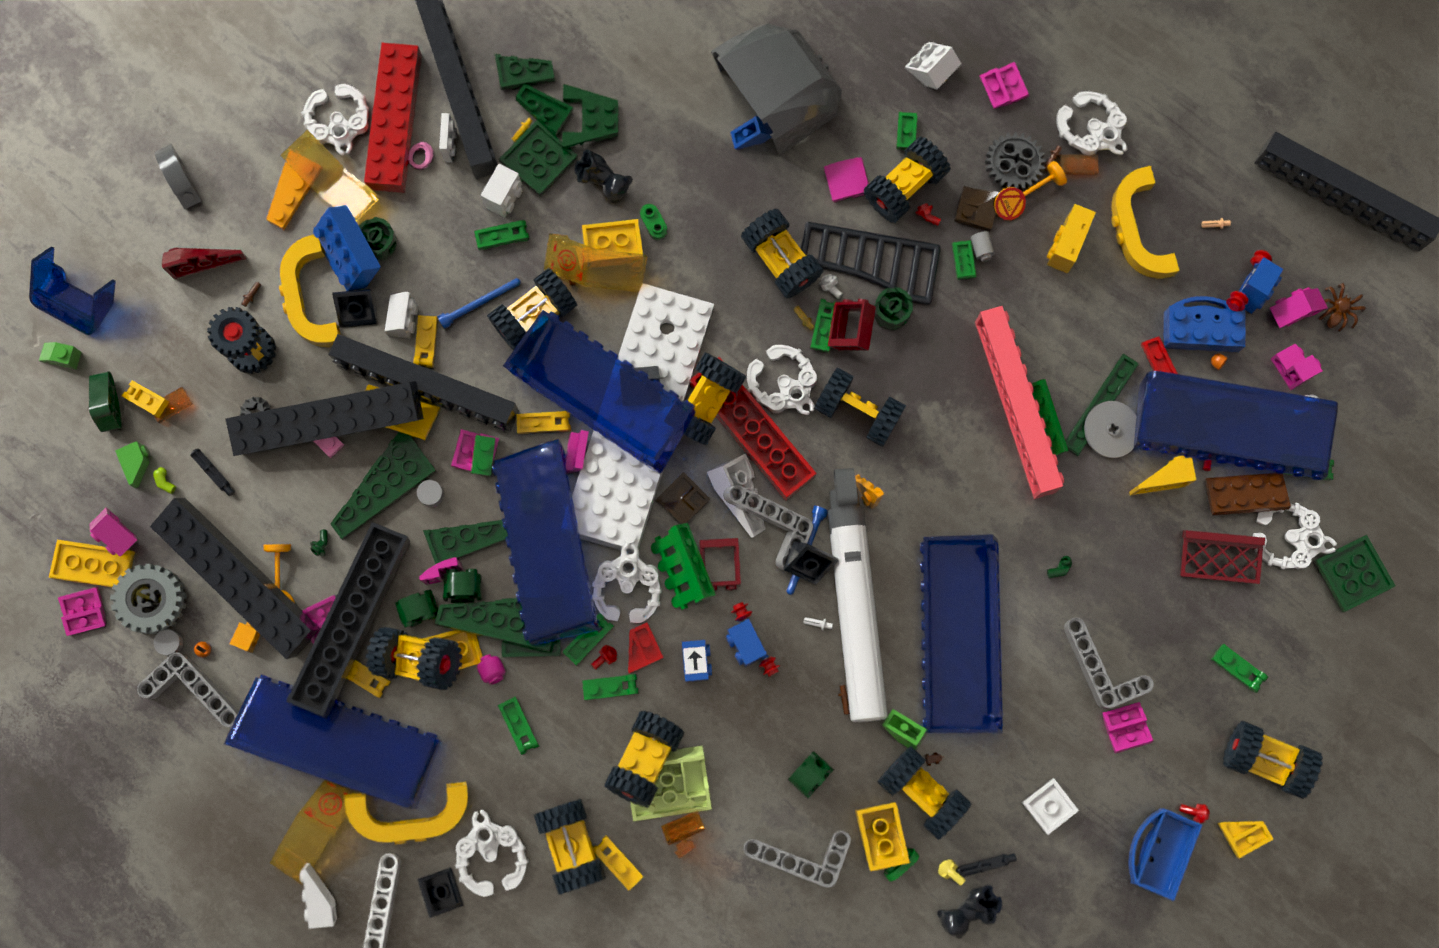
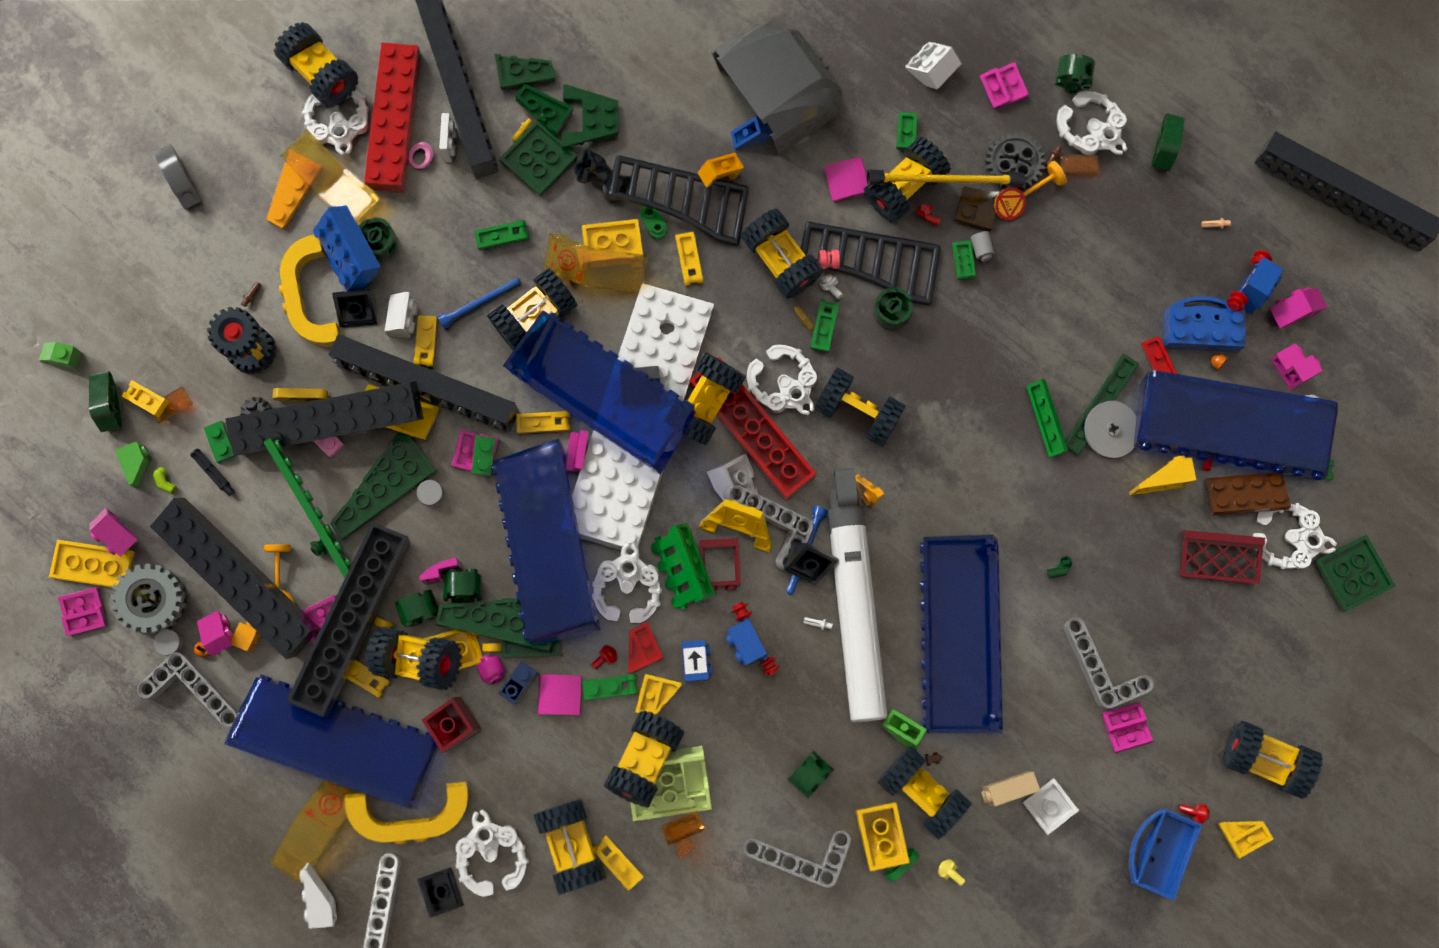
(65, 301): clear blue windscreen -> none
(188, 261): dark red wedge -> none
(215, 632): none -> dark pink brick
(219, 441): none -> green plate
(299, 394): none -> yellow beam
(305, 500): none -> green plate
(329, 77): none -> black plate
(382, 622): none -> yellow tile
(451, 724): none -> dark red slope
(463, 539): dark green wing -> none
(491, 647): none -> yellow tile
(502, 191): white brick -> none
(518, 683): none -> dark blue slope
(518, 725): green plate -> none
(559, 694): none -> dark pink slope
(584, 643): green plate -> none
(656, 693): none -> yellow wing
(682, 499): dark brown plate -> none
(683, 215): none -> black bar
(689, 258): none -> yellow plate
(720, 167): none -> light orange panel
(739, 518): none -> yellow wing
(824, 259): none -> coral wheel
(839, 323): dark red window -> none
(844, 697): reddish brown piece -> none
(878, 177): none -> yellow hose
(979, 905): black animal -> none
(986, 864): black piece -> none
(1010, 789): none -> tan brick
(1019, 402): coral brick -> none
(1070, 238): yellow piece -> none
(1075, 73): none -> dark green brick
(1127, 232): yellow arch -> none
(1168, 142): none -> dark green beam
(1239, 668): green plate -> none
(1341, 307): reddish brown animal -> none

